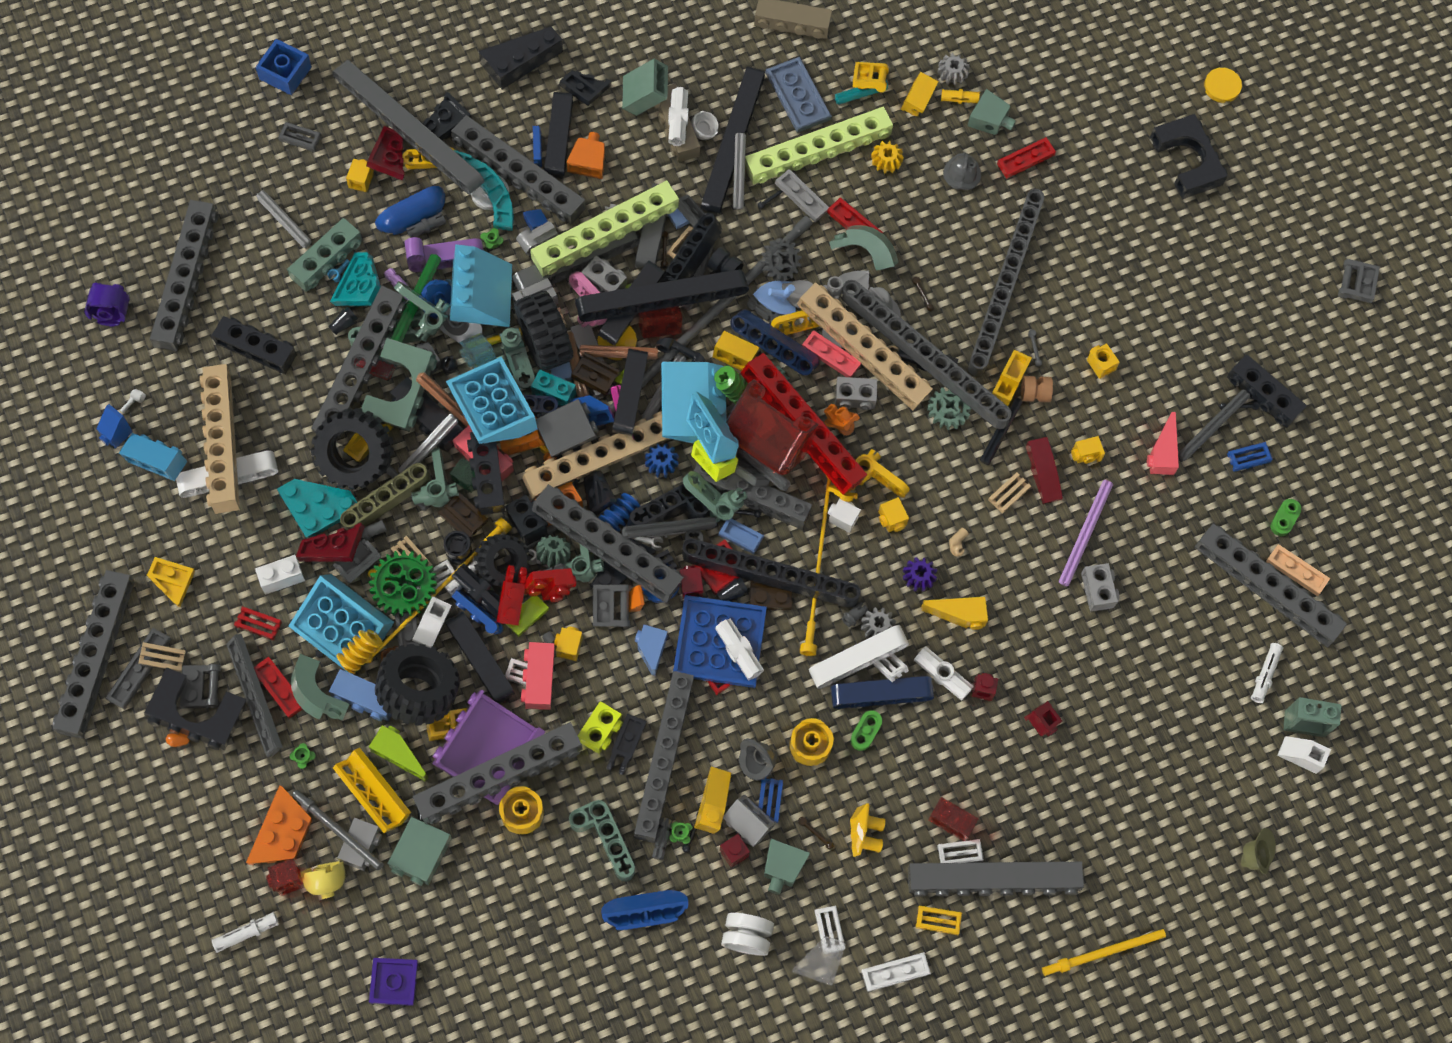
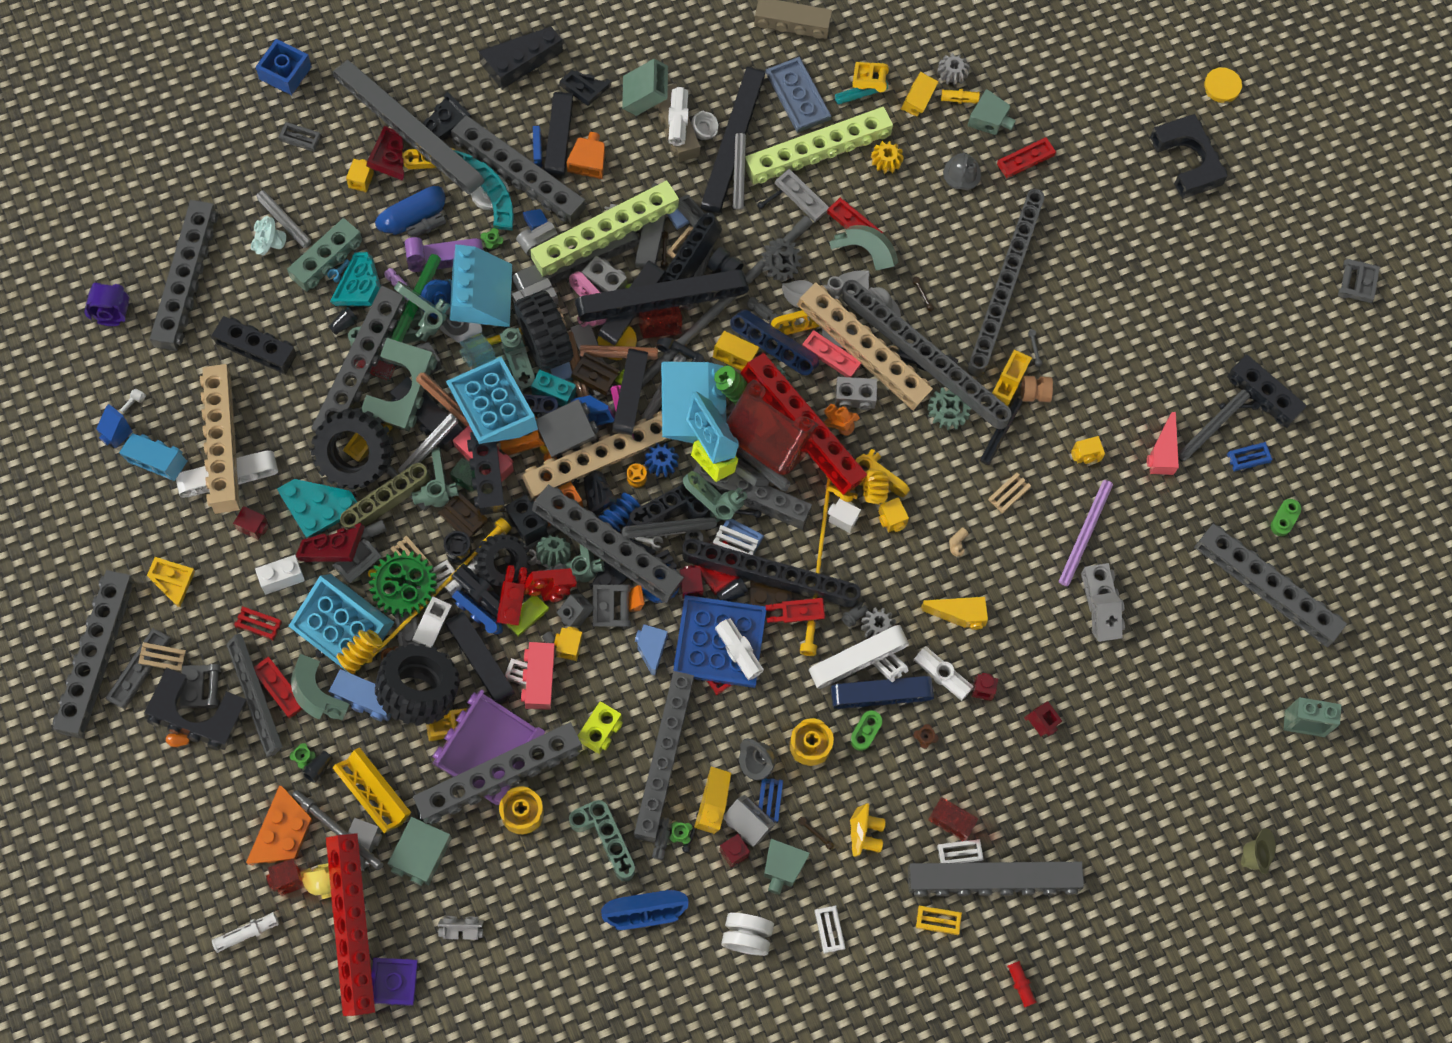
(251, 523): none -> dark red brick
(267, 236): none -> light aqua plate
(316, 768): none -> black cone
(350, 925): none -> red brick
(392, 747): lime slope -> none
(452, 365): black hinge -> none
(452, 926): none -> light grey hinge
(575, 610): none -> dark grey brick
(627, 741): black hinge -> none
(635, 471): none -> light orange wheel
(735, 534): none -> white tile
(775, 298): light blue shield -> none
(798, 611): none -> red hinge
(822, 961): clear wing -> none
(876, 487): none -> yellow gear
(895, 972): white tile -> none
(919, 566): dark purple gear -> none
(926, 730): none -> reddish brown plate
(1021, 984): none -> red pin
(1044, 470): dark red slope -> none
(1065, 964): yellow bar -> none
(1099, 367): yellow brick -> none
(1107, 616): none -> light grey brick
(1259, 693): white pin -> none
(1298, 570): light nougat plate -> none
(1304, 753): white slope -> none

